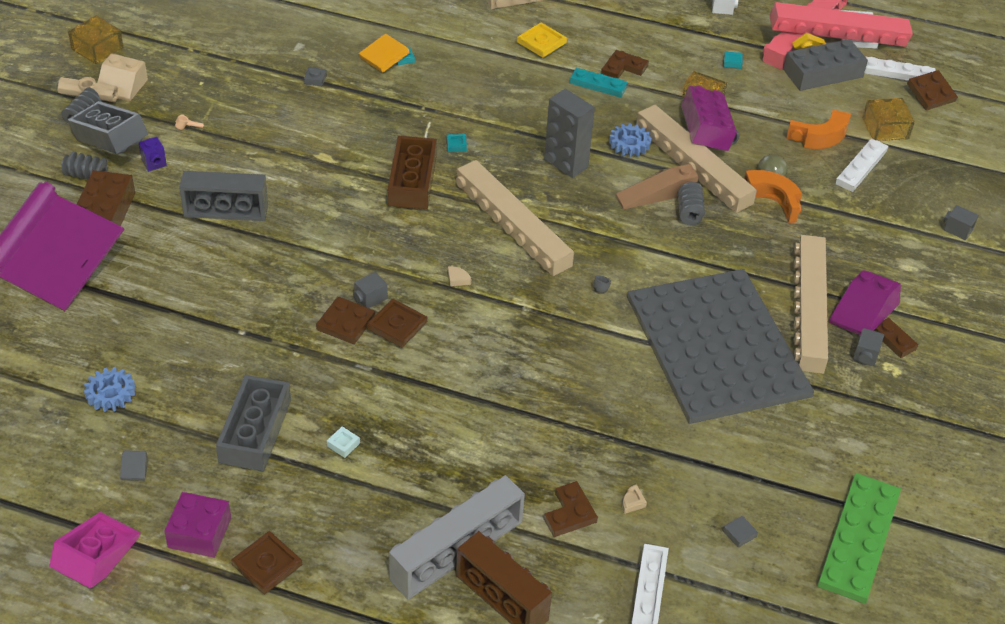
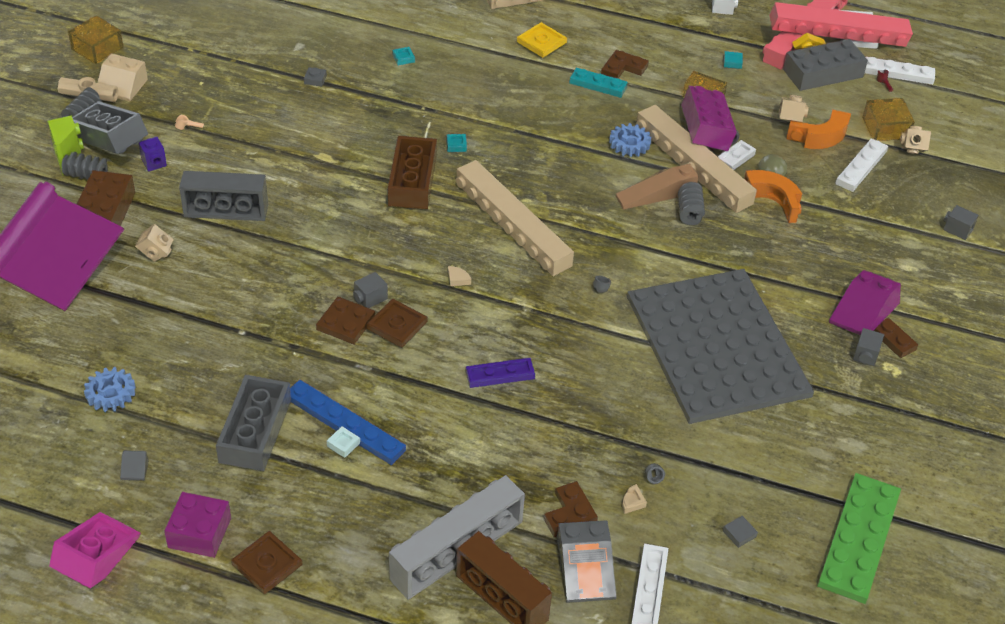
(65, 137): none -> lime slope
(154, 243): none -> tan brick
(338, 416): none -> blue plate
(384, 53): light orange tile -> none
(500, 372): none -> dark purple tile
(569, 132): dark grey brick -> none
(586, 561): none -> dark grey slope
(659, 472): none -> dark grey hinge
(737, 154): none -> white plate
(793, 108): none -> tan brick
(811, 304): tan brick -> none
(883, 78): none -> dark red hand
(921, 136): none -> tan brick
(932, 90): reddish brown plate -> none

